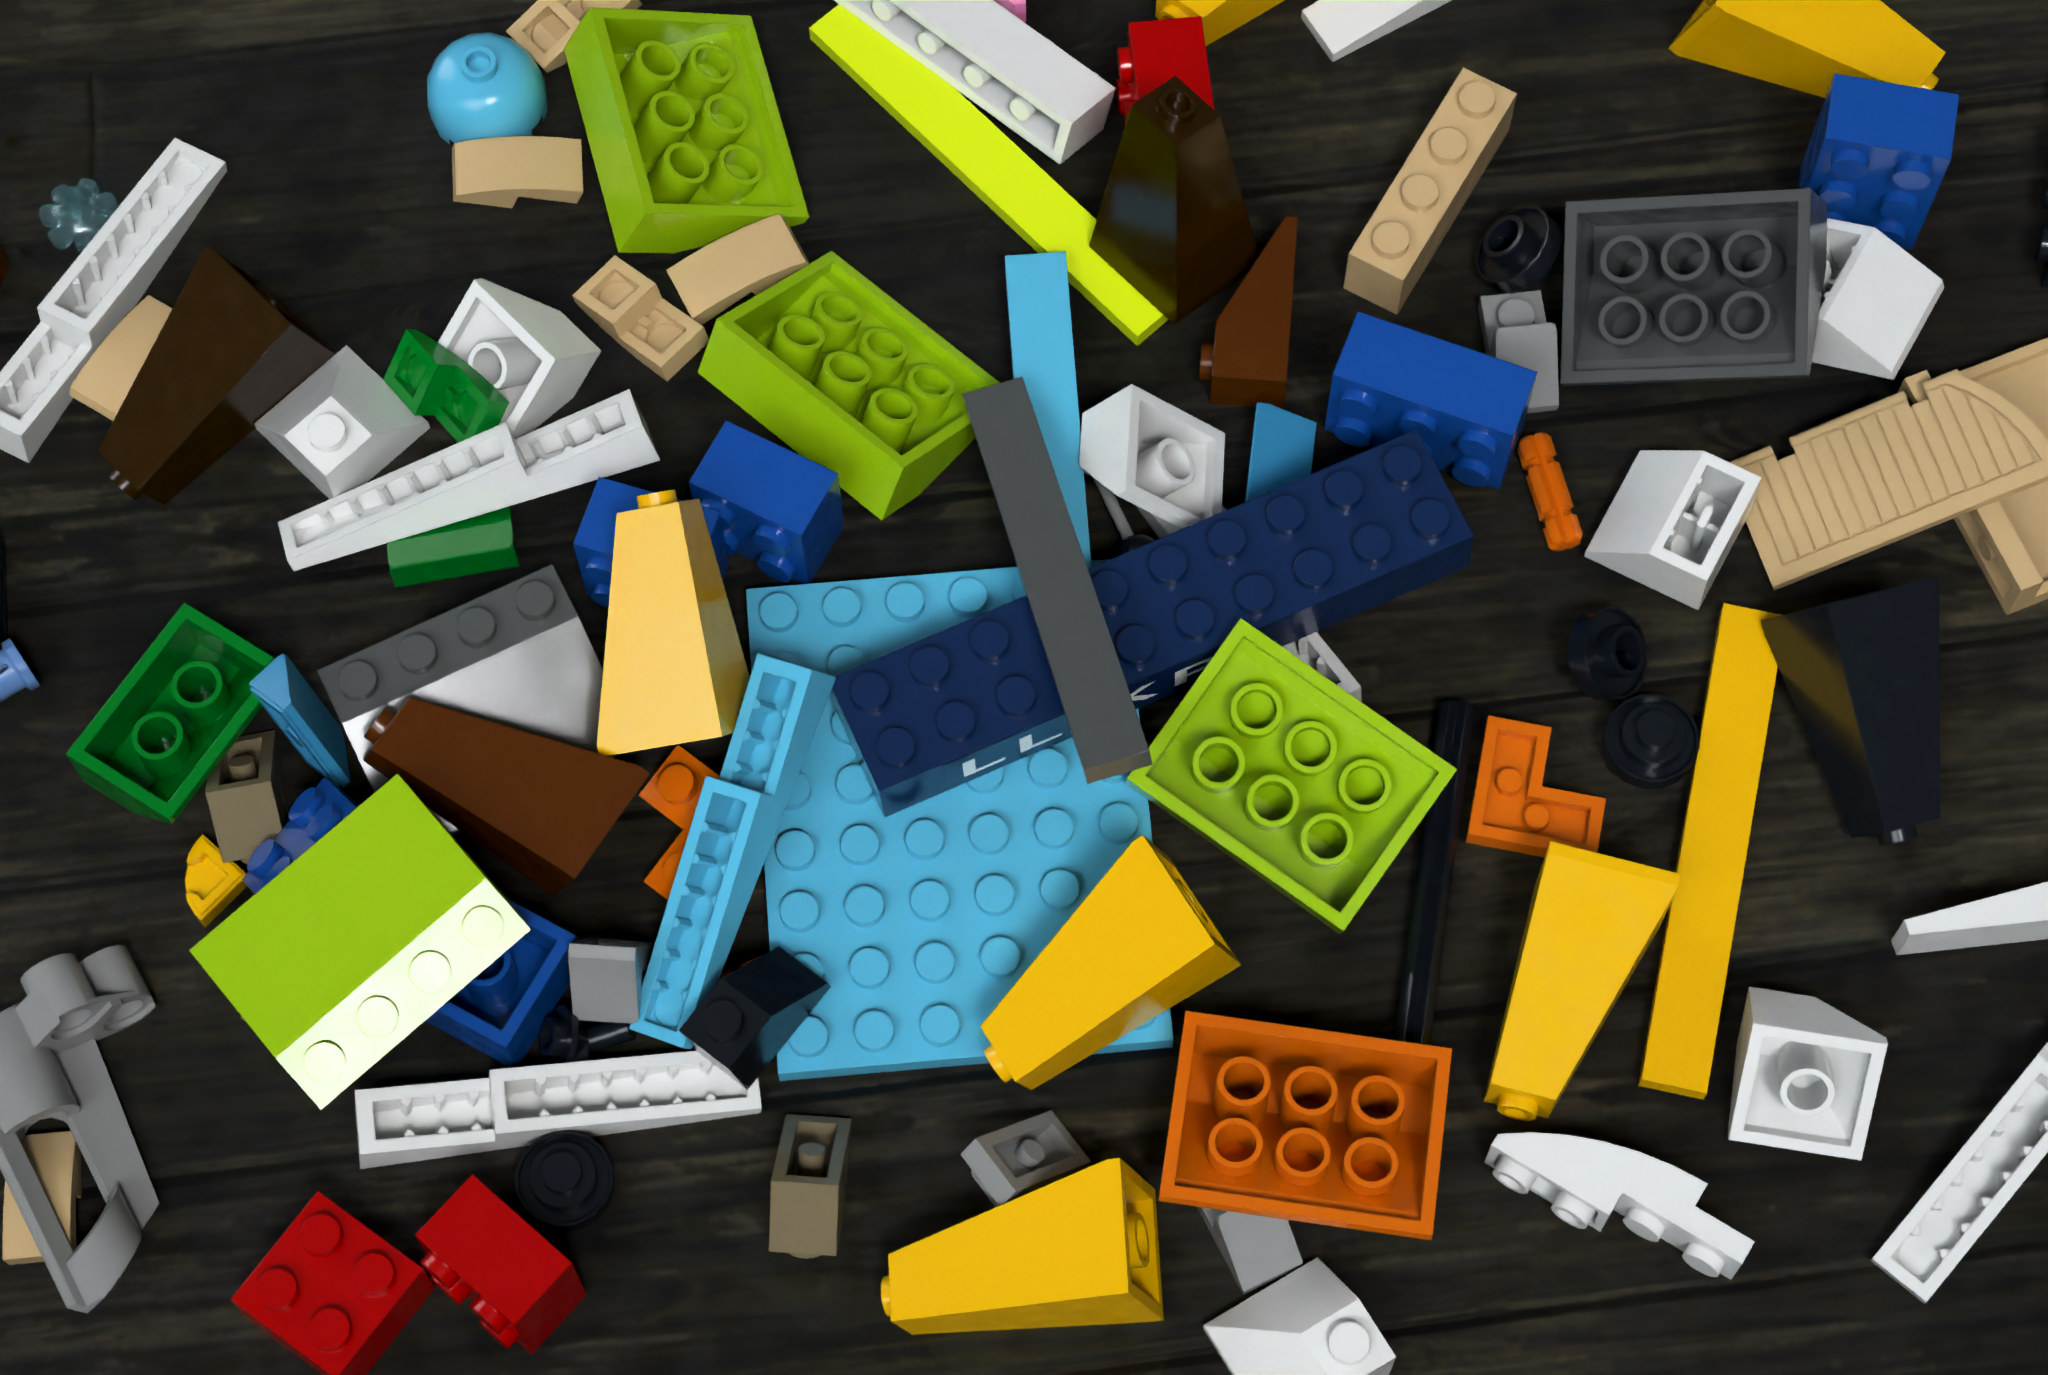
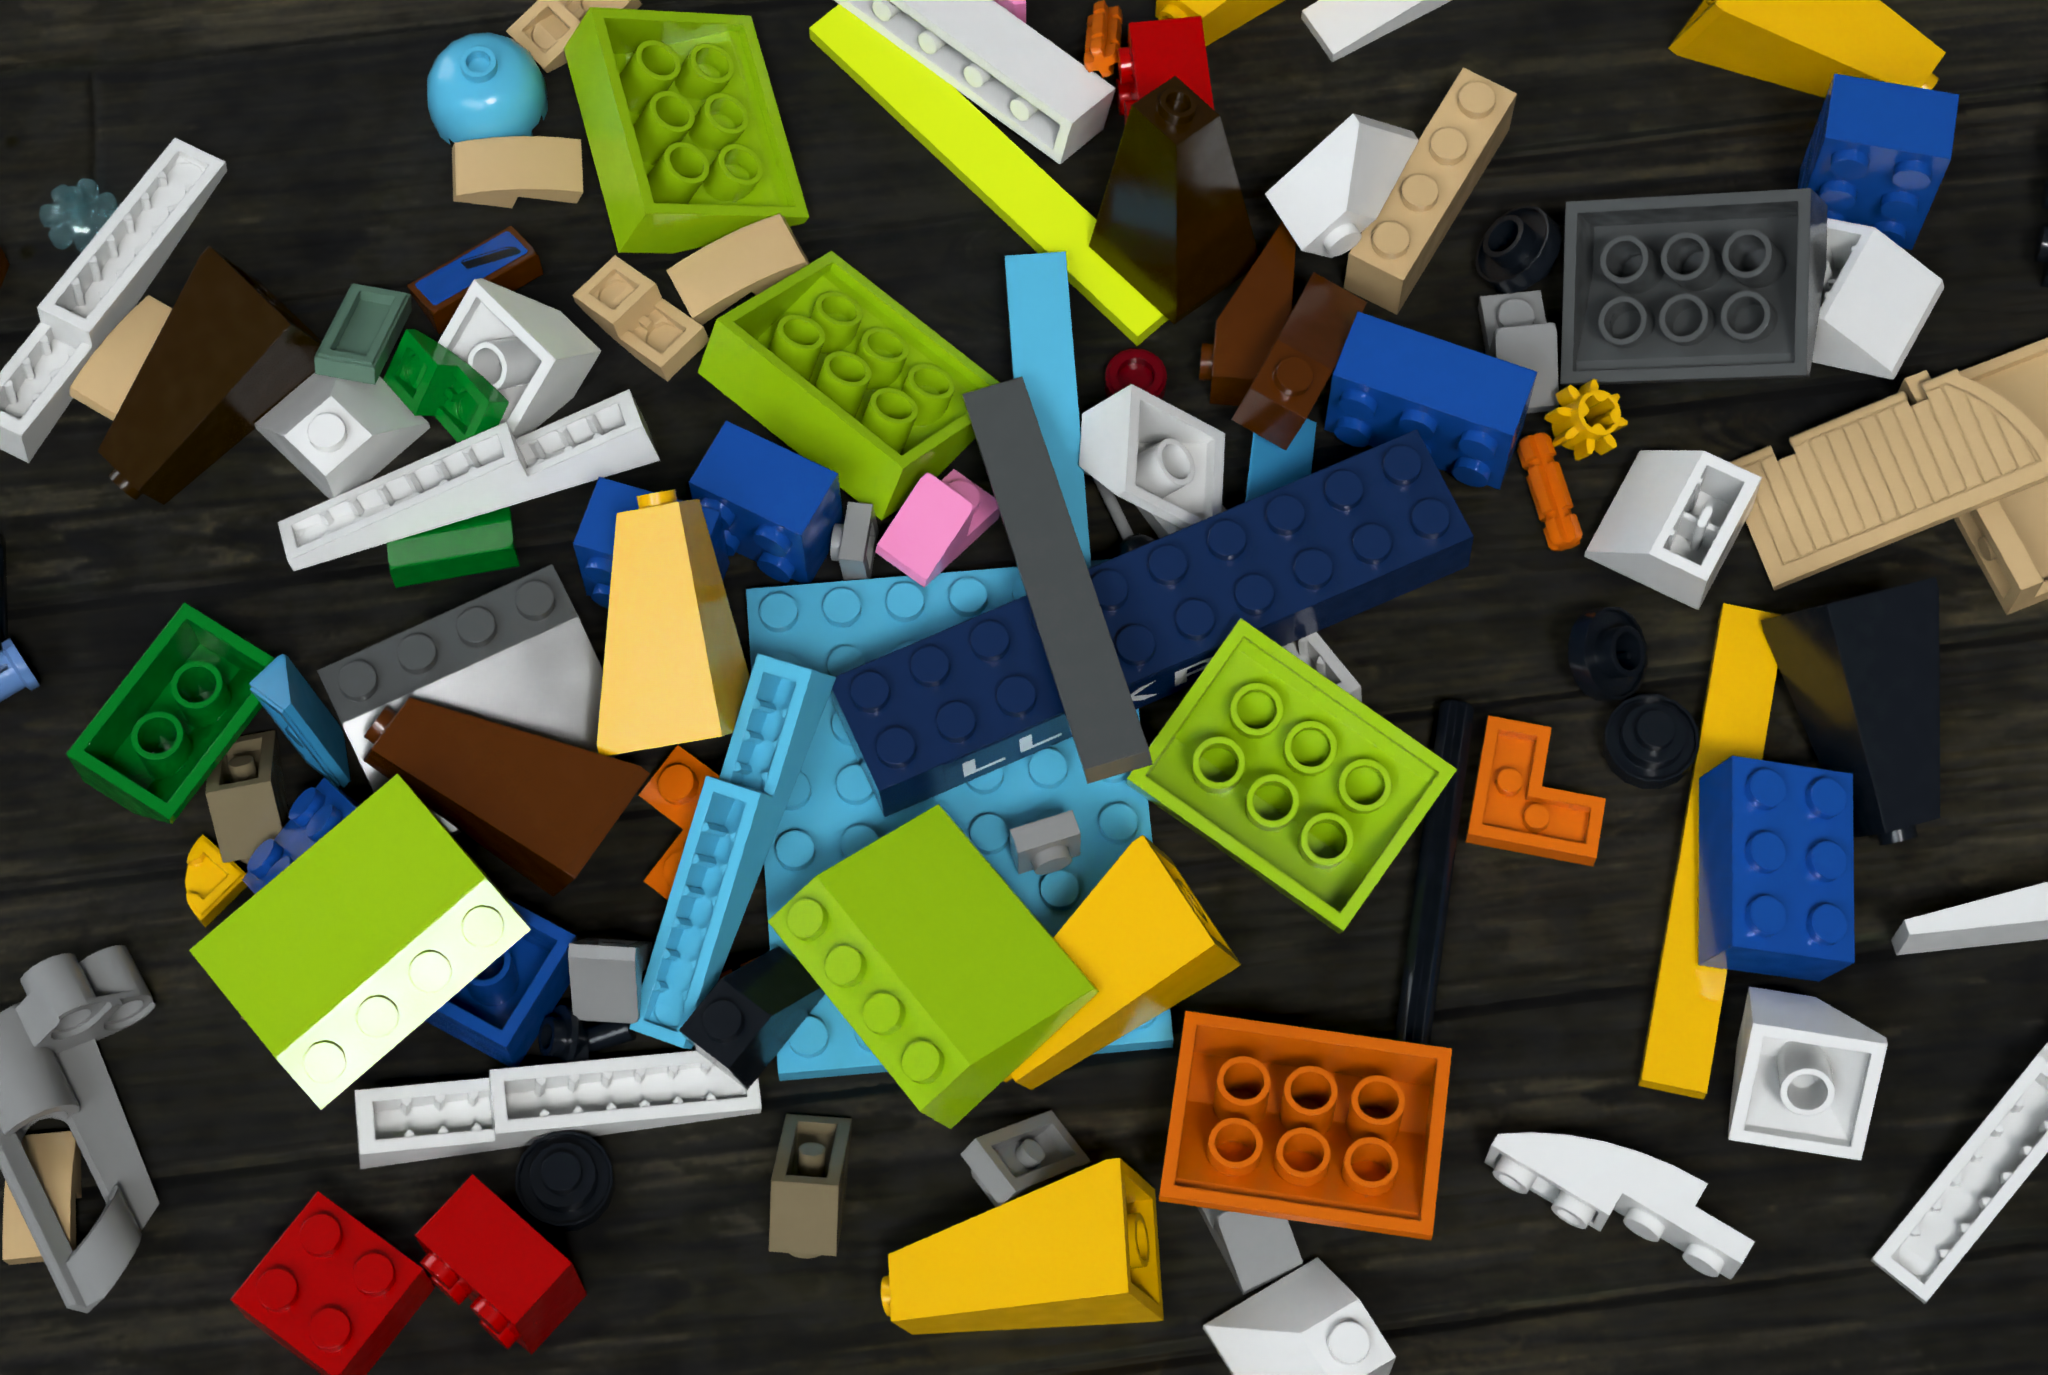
(363, 334): none -> sand green tile
(499, 259): none -> slope
(855, 541): none -> light grey plate
(933, 963): none -> lime slope
(936, 525): none -> bright pink slope
(1045, 844): none -> light grey plate
(1103, 38): none -> orange axle
(1136, 368): none -> dark red tile
(1299, 362): none -> reddish brown slope
(1342, 184): none -> white slope
(1576, 955): yellow slope -> none
(1601, 413): none -> yellow gear
(1776, 869): none -> blue brick

